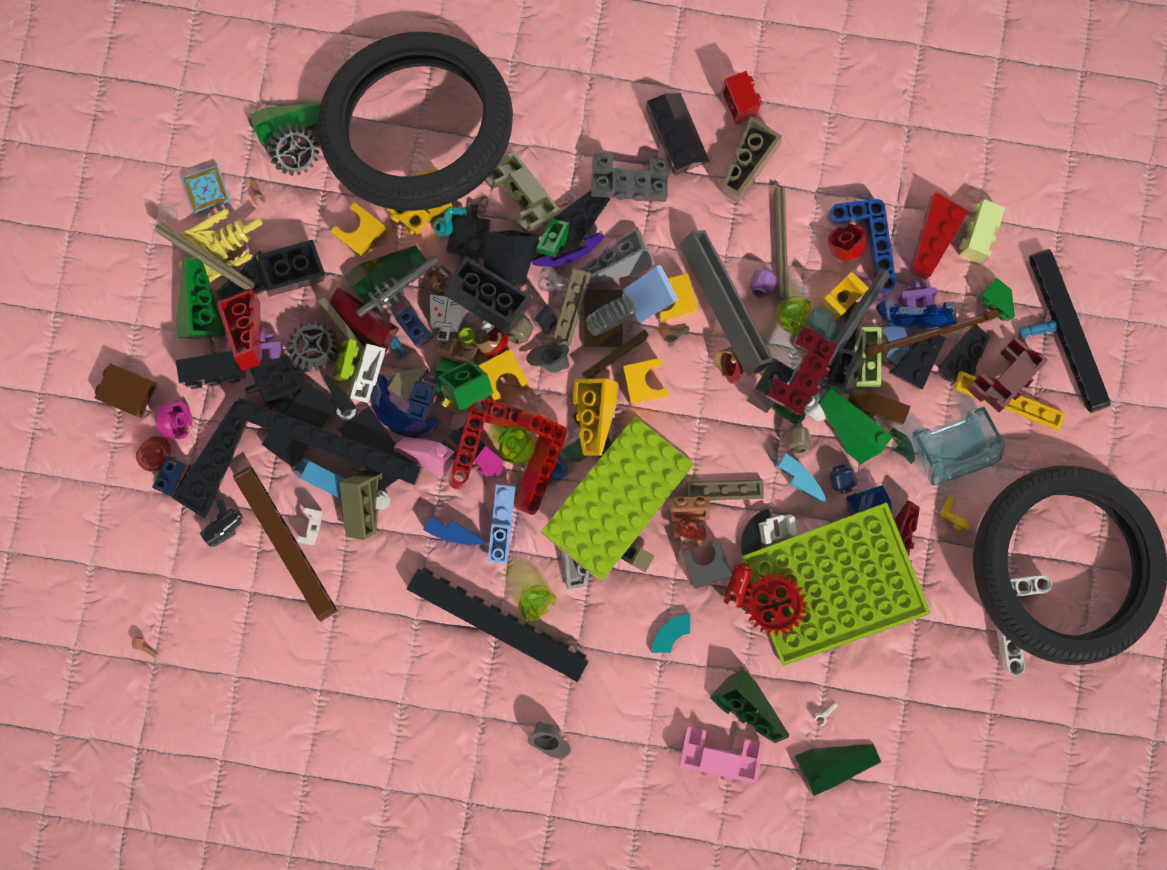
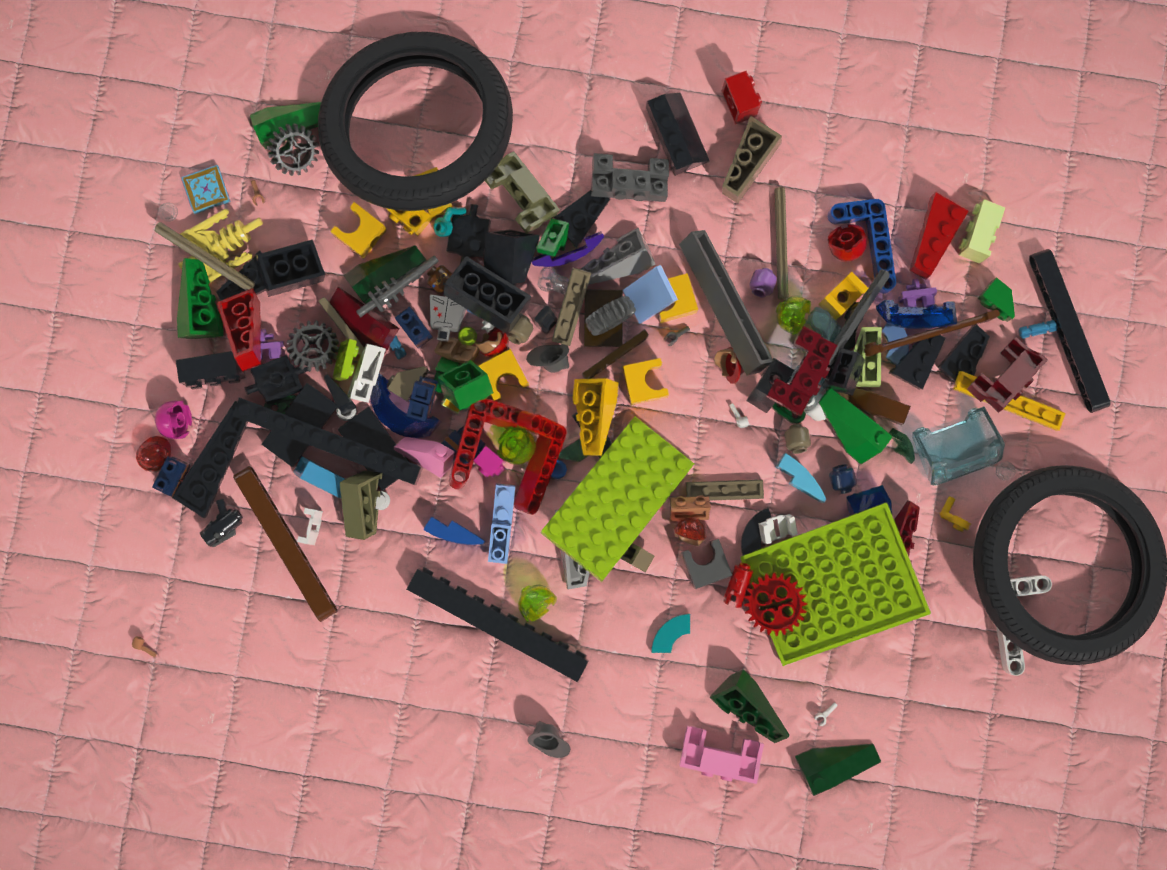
(125, 390): reddish brown panel -> none
(741, 421): none -> white hand

